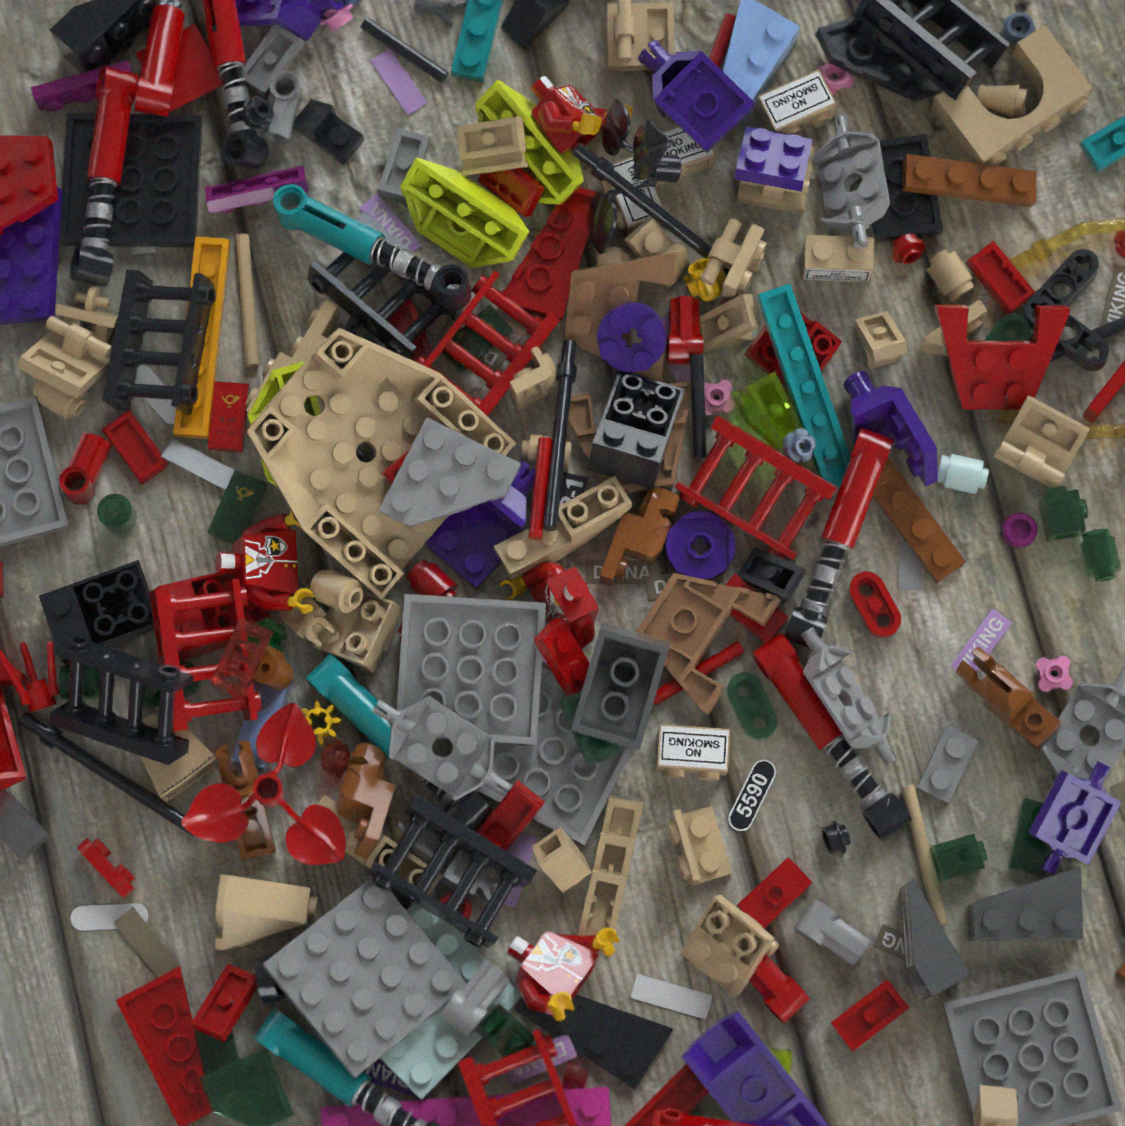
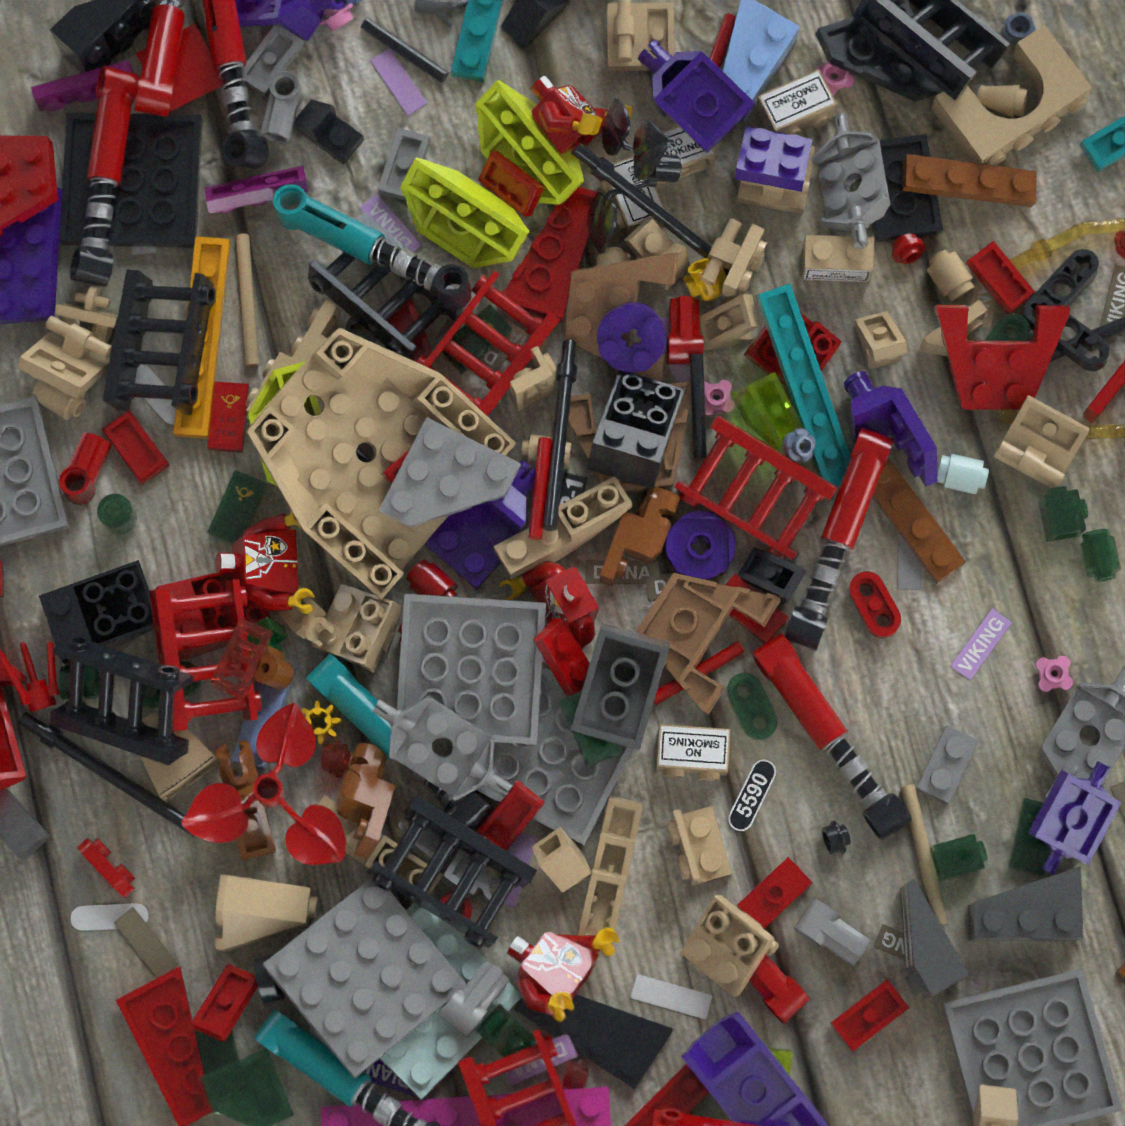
(198, 463): light grey sticker -> none
(257, 113): black plate -> none
(337, 590): tan brick -> none
(492, 146): tan plate -> none
(844, 699): light grey plate -> none
(1009, 699): dark orange plate -> none
(1019, 530): magenta tile -> none

